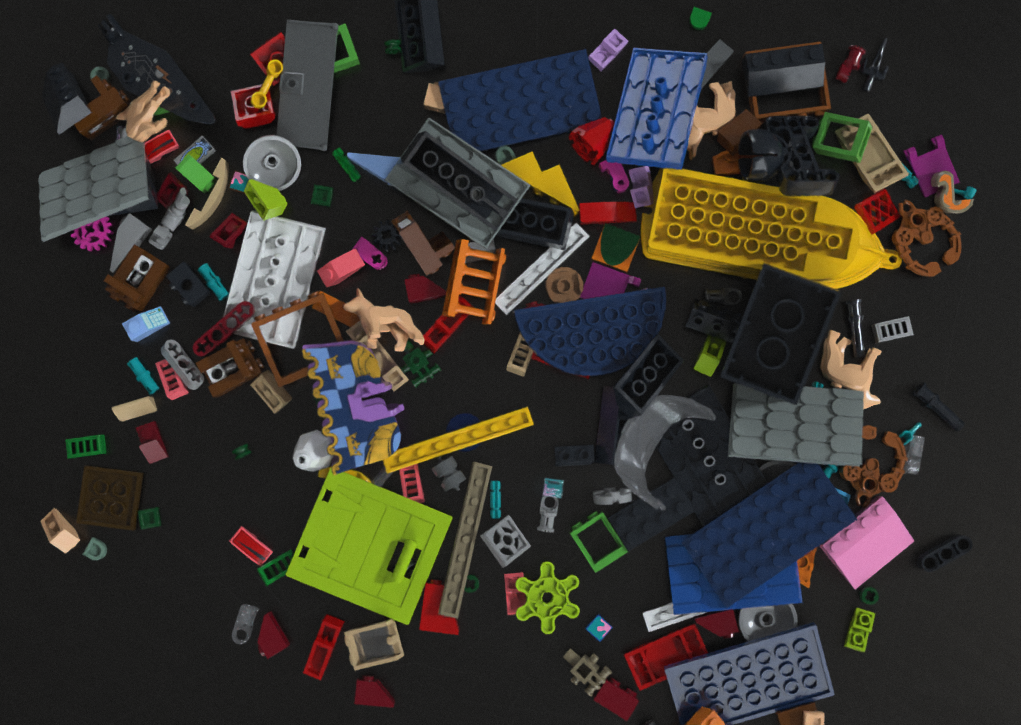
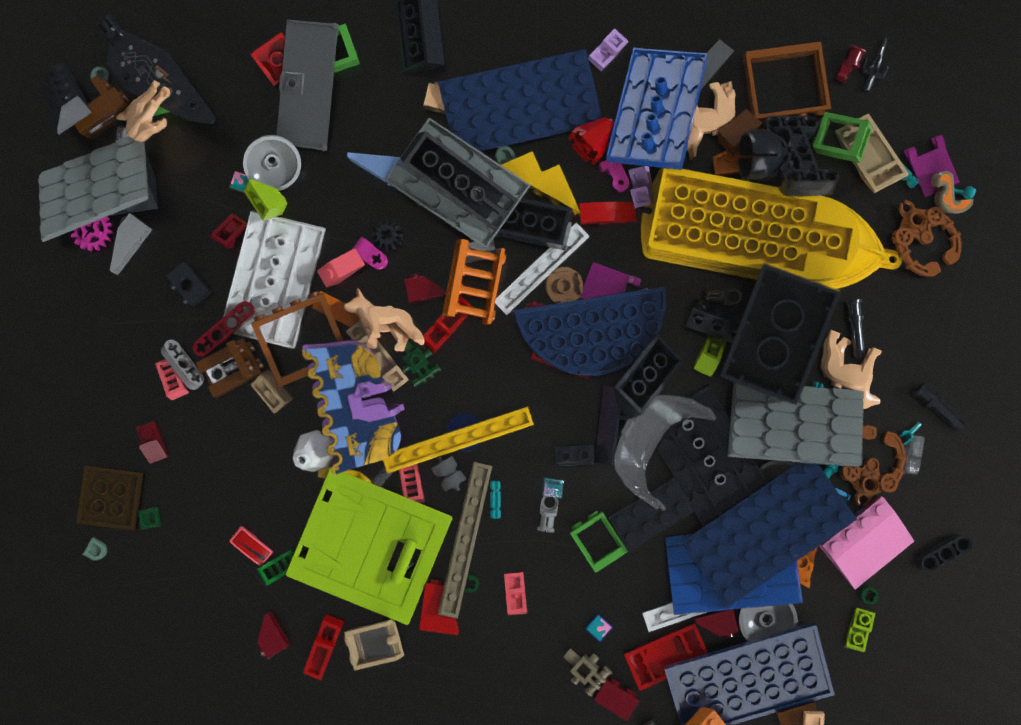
(59, 531): light nougat slope -> none
(100, 442): green slope -> none
(119, 284): reddish brown brick -> none
(135, 408): tan slope -> none
(143, 376): teal pin -> none
(145, 324): light blue slope -> none
(160, 145): slope -> none
(170, 190): dark red slope -> none
(170, 221): light grey piece -> none
(196, 174): bright green slope -> none
(199, 150): tile -> none
(199, 217): tan slope -> none
(213, 282): teal pin -> none
(241, 451): dark green bush -> none
(244, 621): clear piece -> none
(246, 114): red slope -> none
(273, 71): yellow bar -> none
(322, 195): dark green tile -> none
(346, 164): green axle -> none
(372, 693): dark red slope -> none
(393, 46): dark green bush -> none
(425, 252): reddish brown brick -> none
(517, 369): tan slope -> none
(522, 543): light grey piece -> none
(556, 606): lime plate -> none
(610, 495): light grey plate -> none
(616, 247): dark green tile -> none
(699, 18): green tile -> none
(784, 70): black slope -> none
(866, 214): red window -> none
(877, 332): light grey slope -> none

